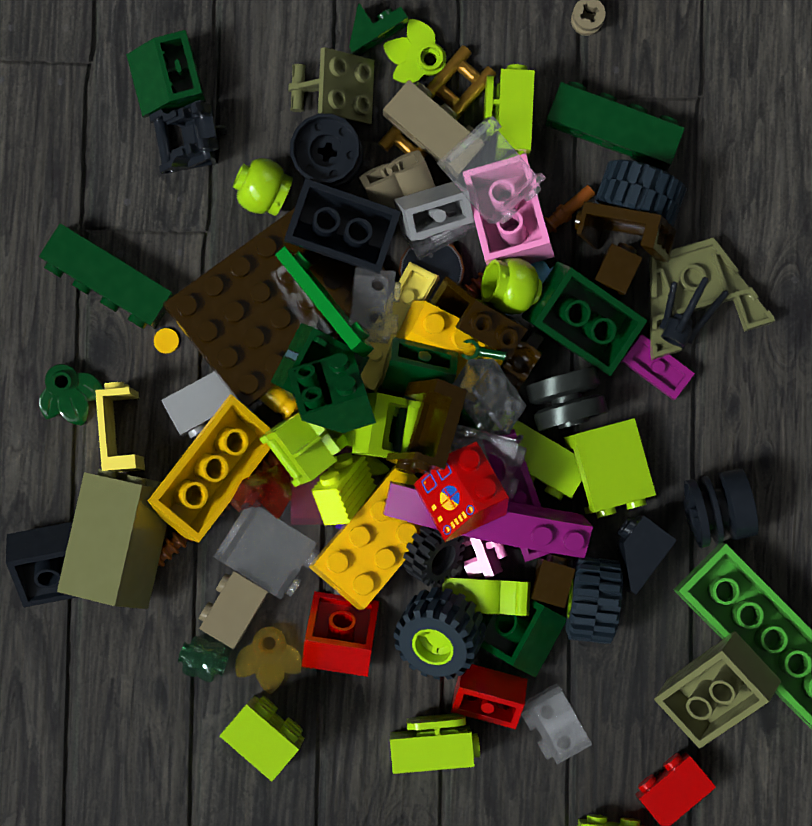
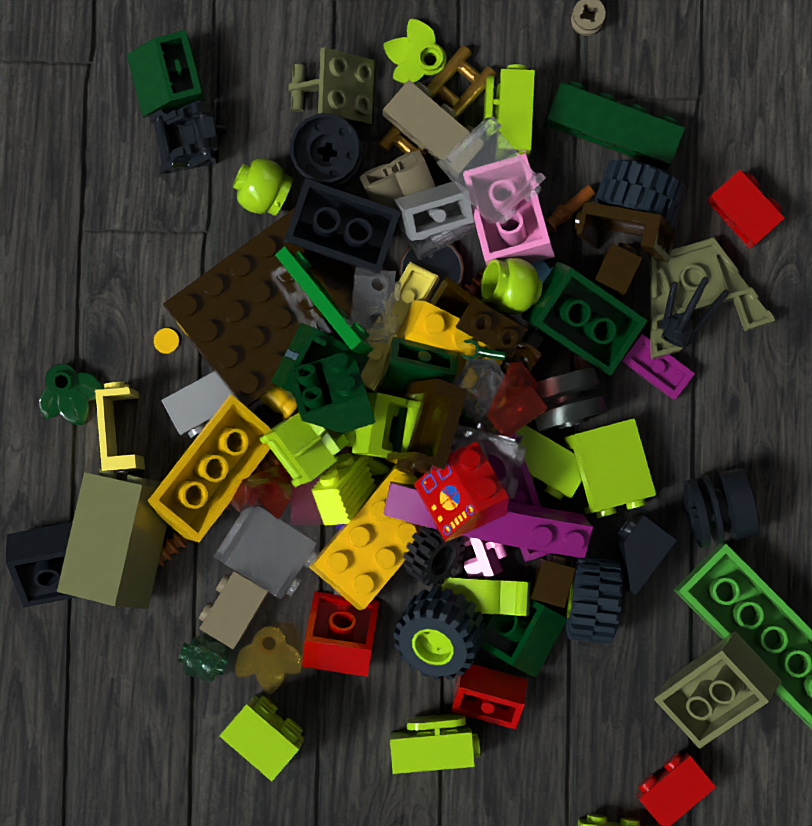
(105, 275): dark green brick -> none
(368, 35): dark green slope -> none
(515, 401): none -> clear red slope
(556, 723): clear brick -> none
(746, 208): none -> red brick

